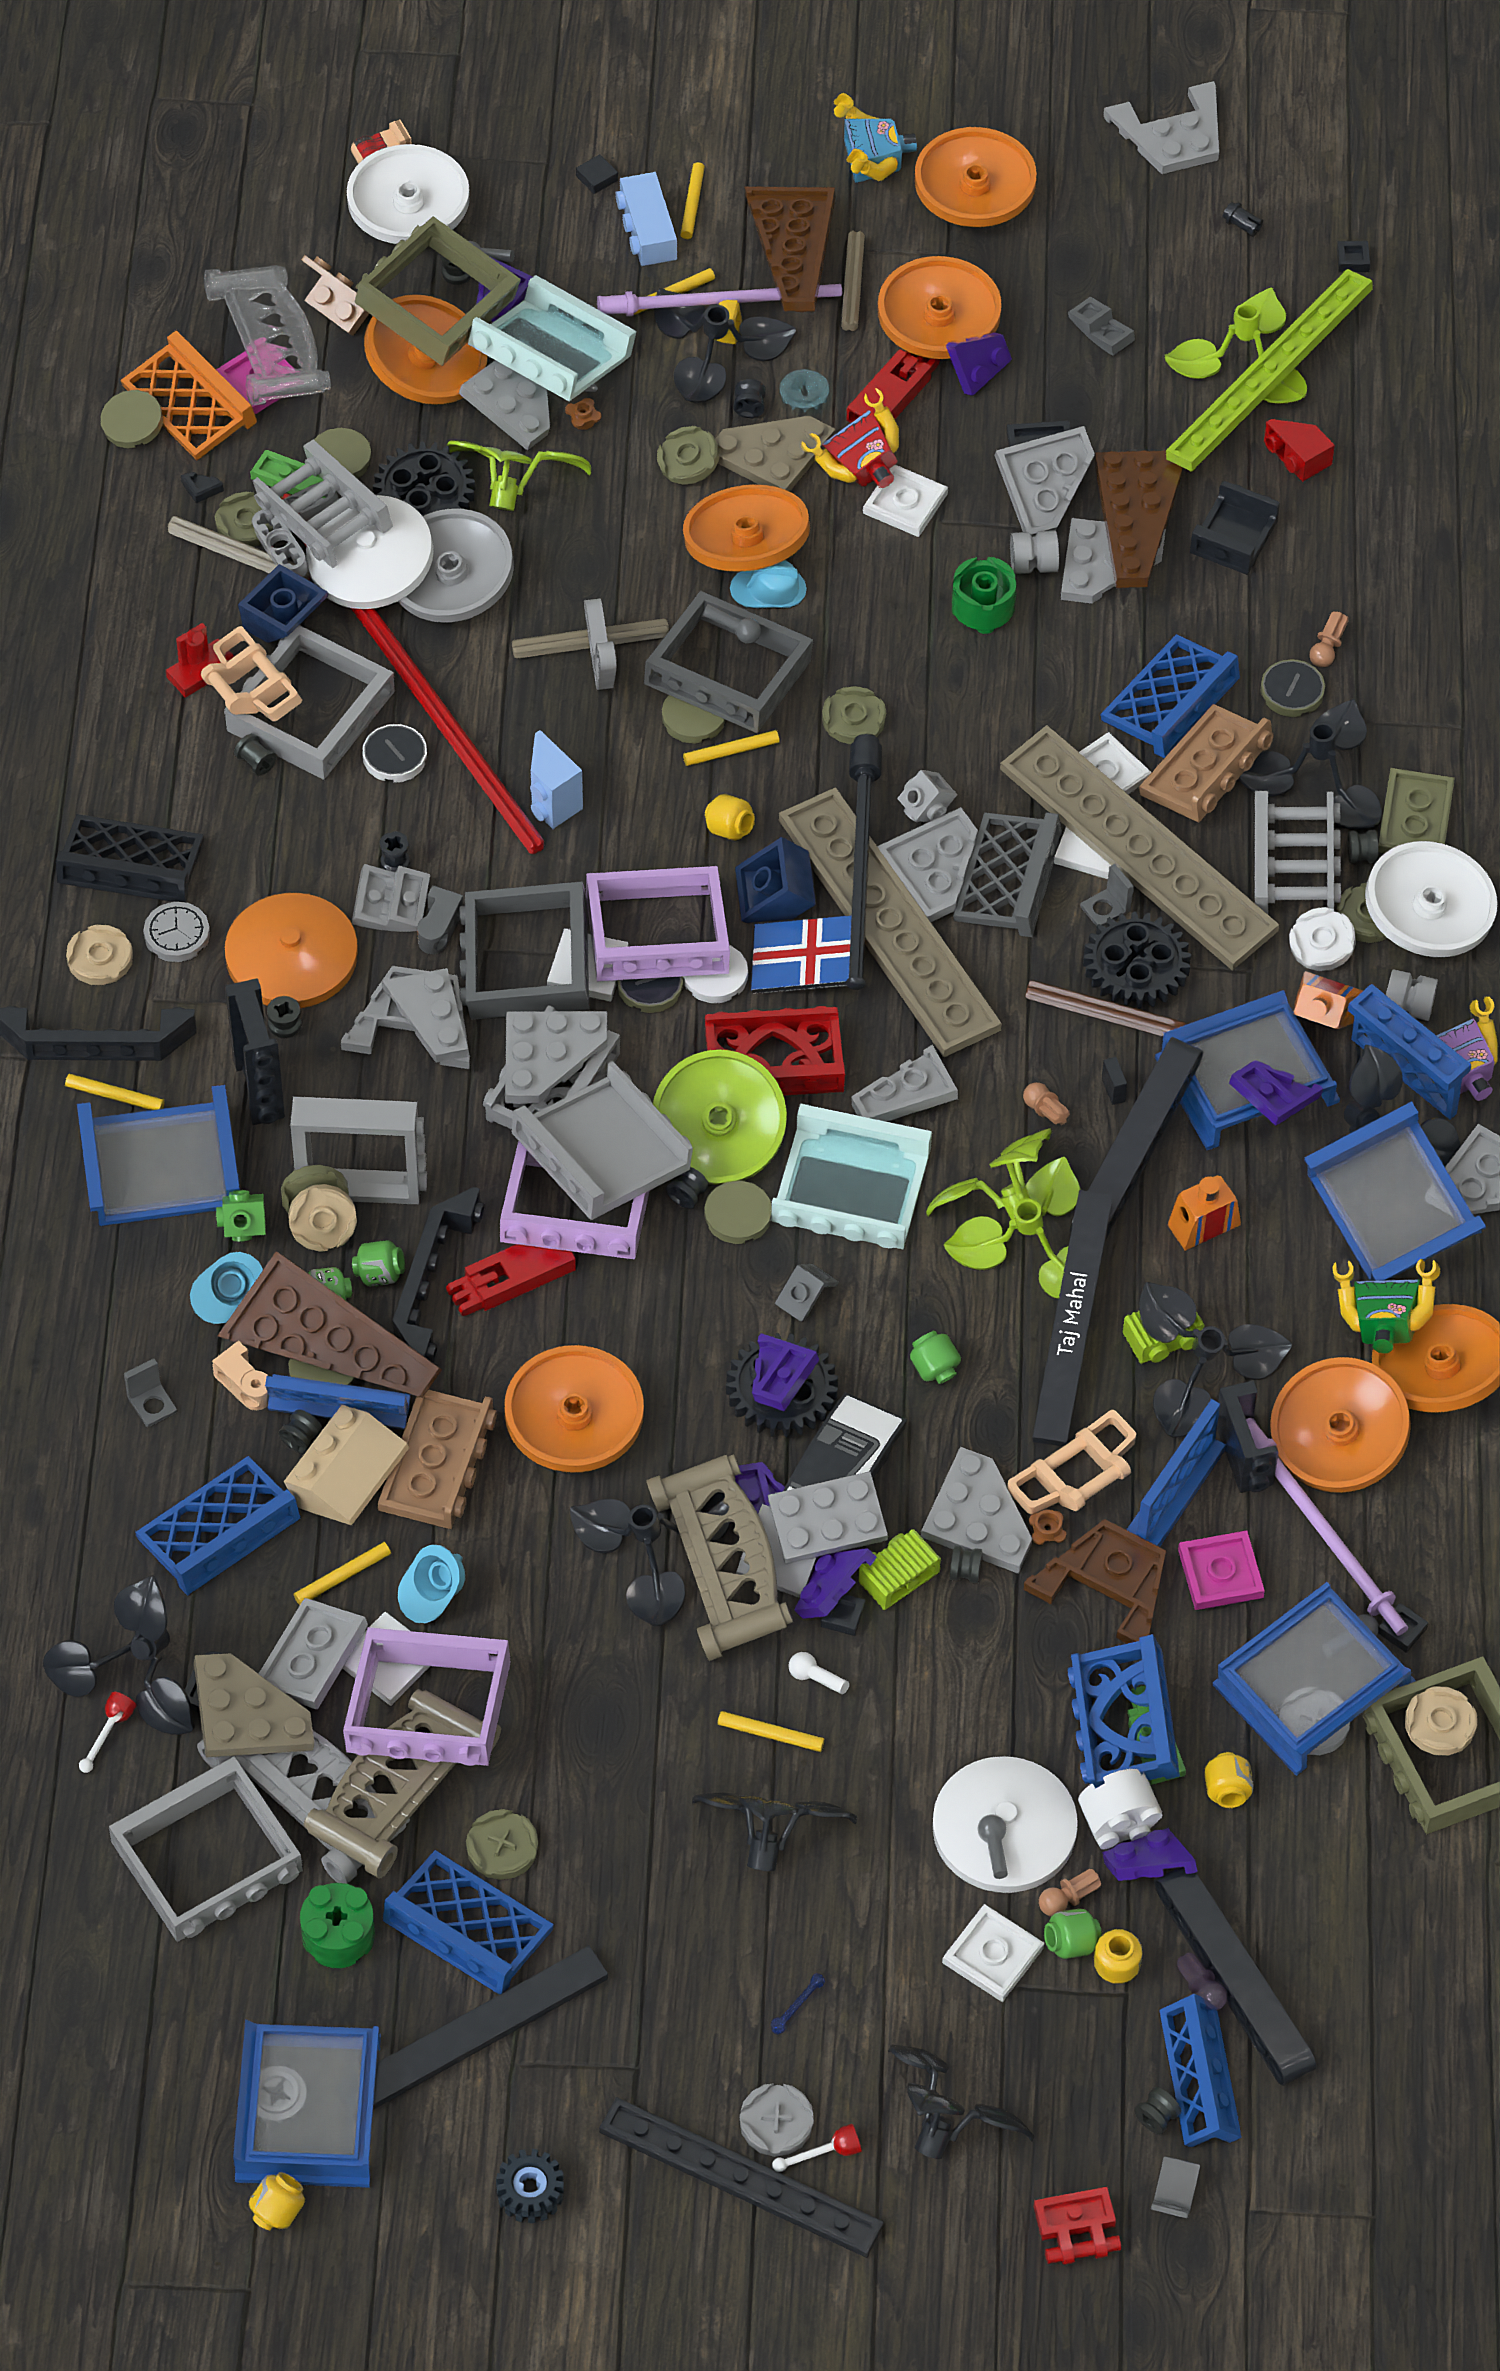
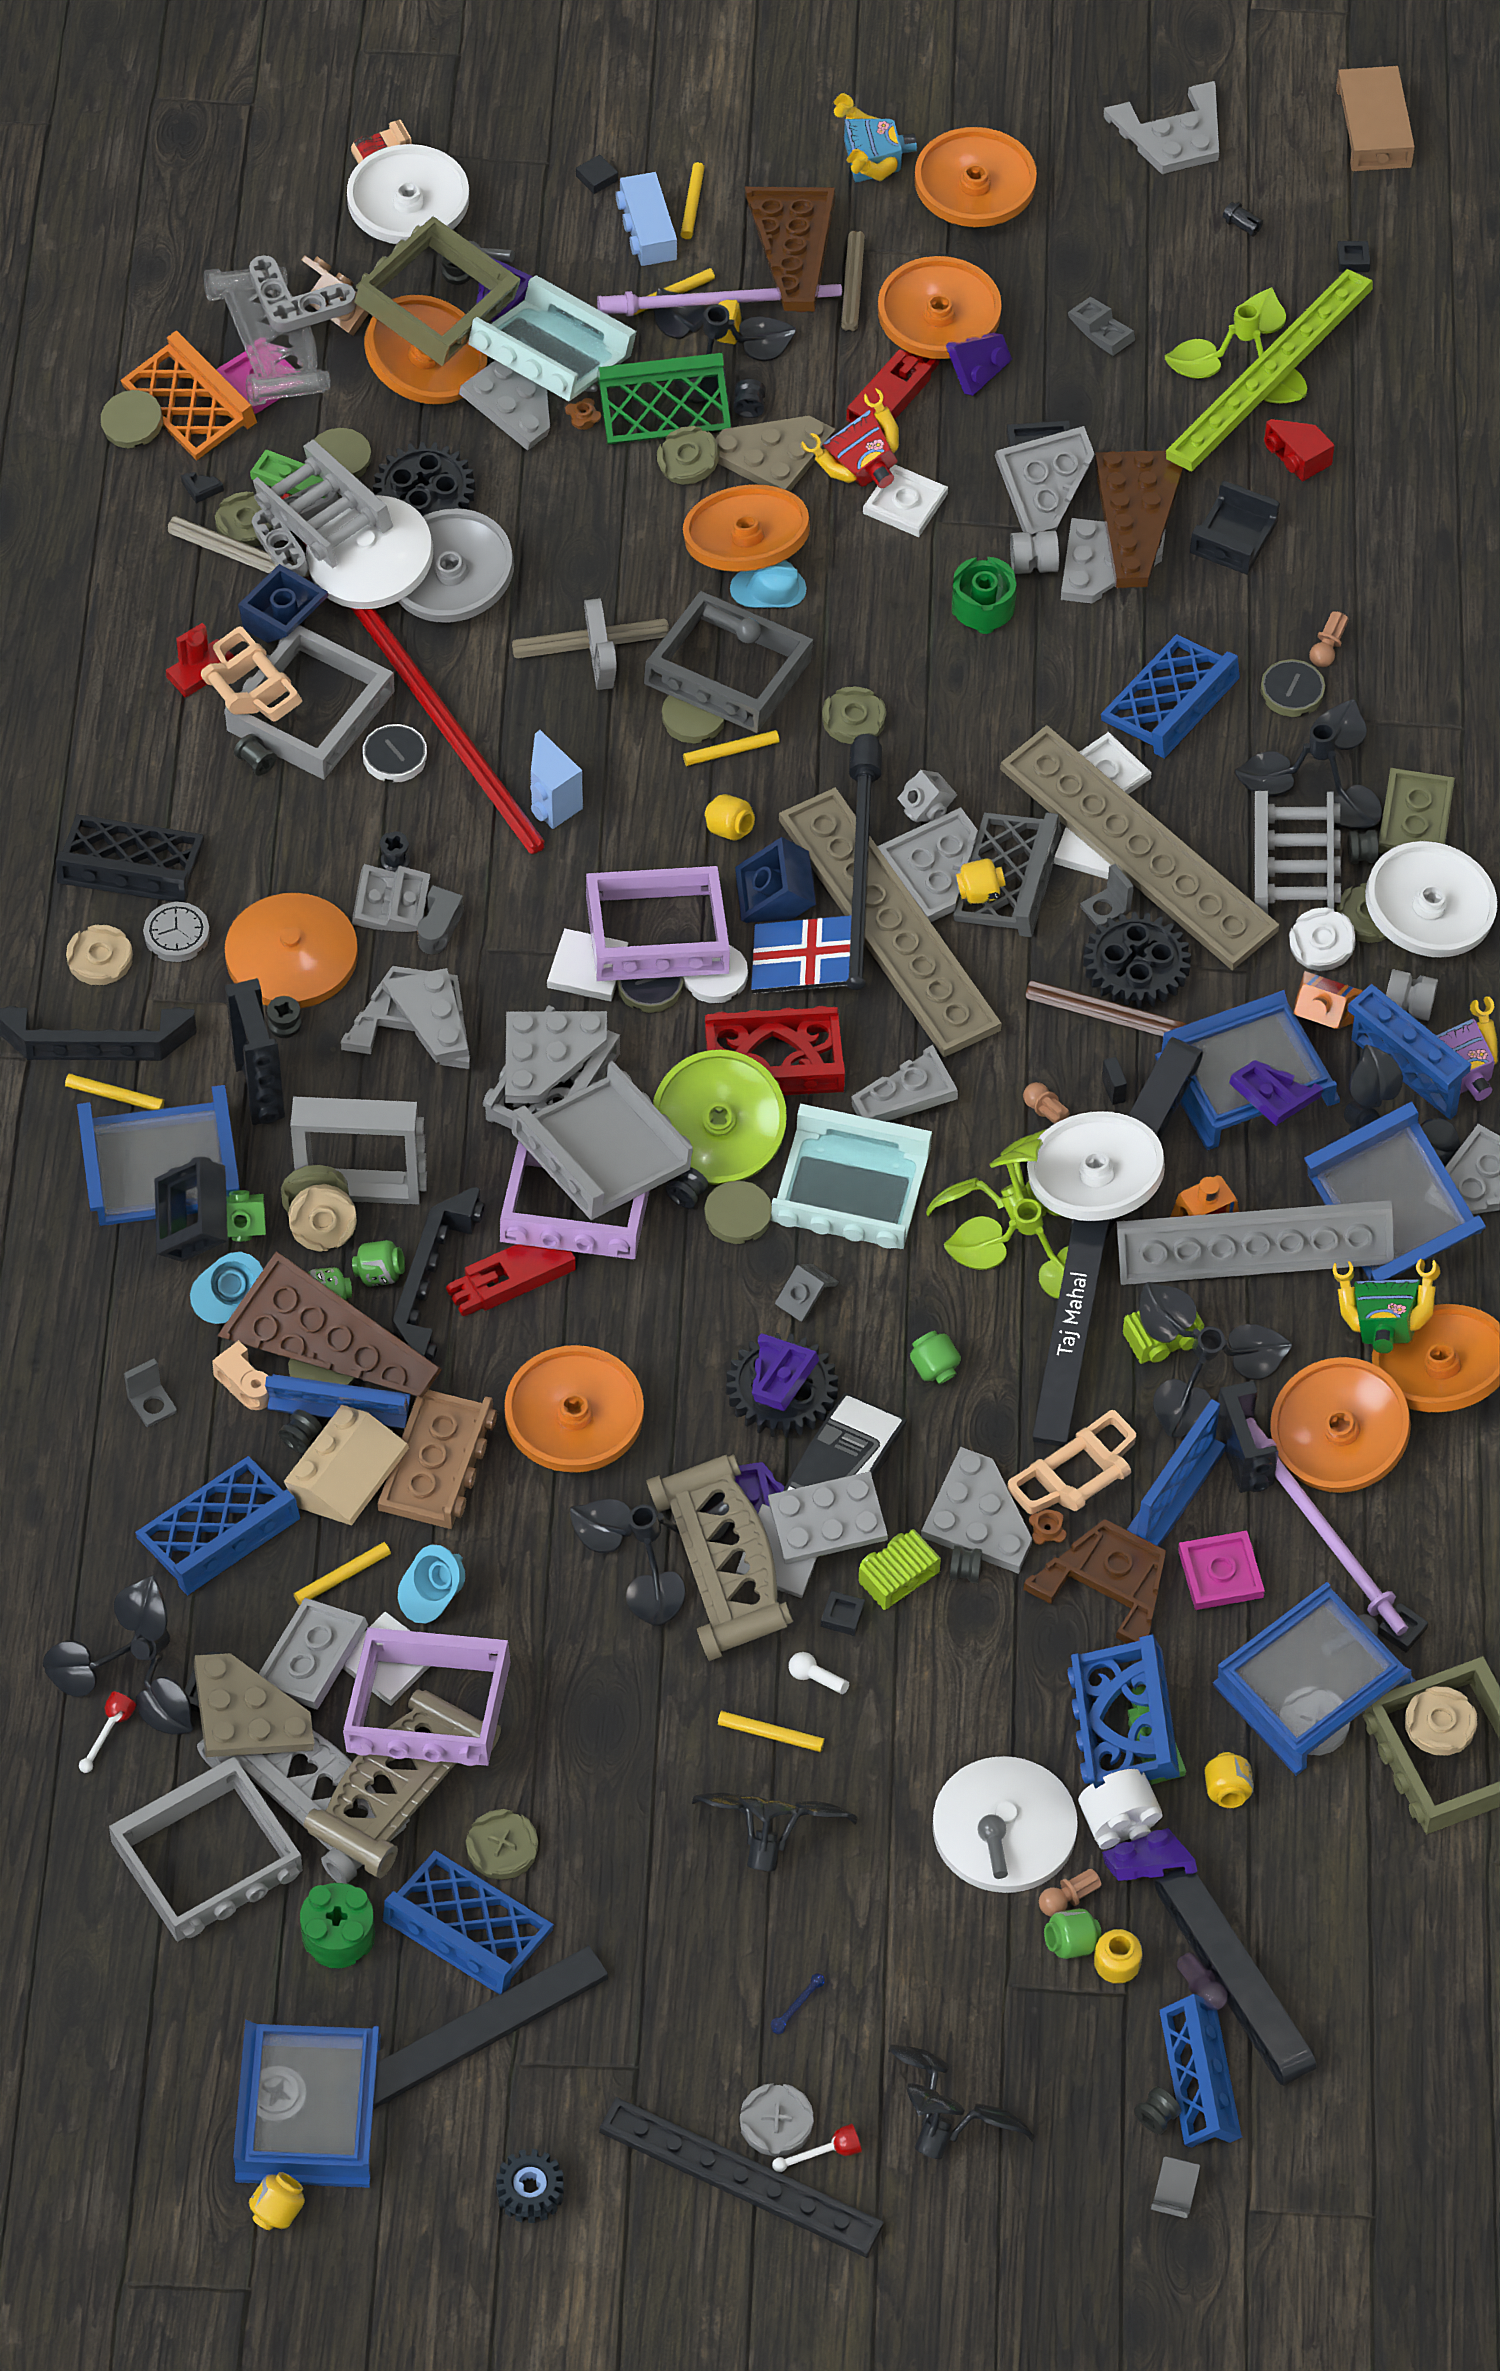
(172, 1234): none -> black window
(286, 305): none -> light grey beam
(505, 488): lime plant -> none
(532, 999): dark grey window -> none
(662, 371): none -> green fence
(815, 384): clear light blue gear -> none
(831, 1581): dark purple wing -> none
(980, 881): none -> yellow head
(993, 1953): white tile -> none
(1077, 2214): red plate -> none
(1097, 1166): none -> white dish
(1207, 762): medium nougat bracket -> none
(1255, 1242): none -> light grey plate
(1376, 118): none -> medium nougat panel

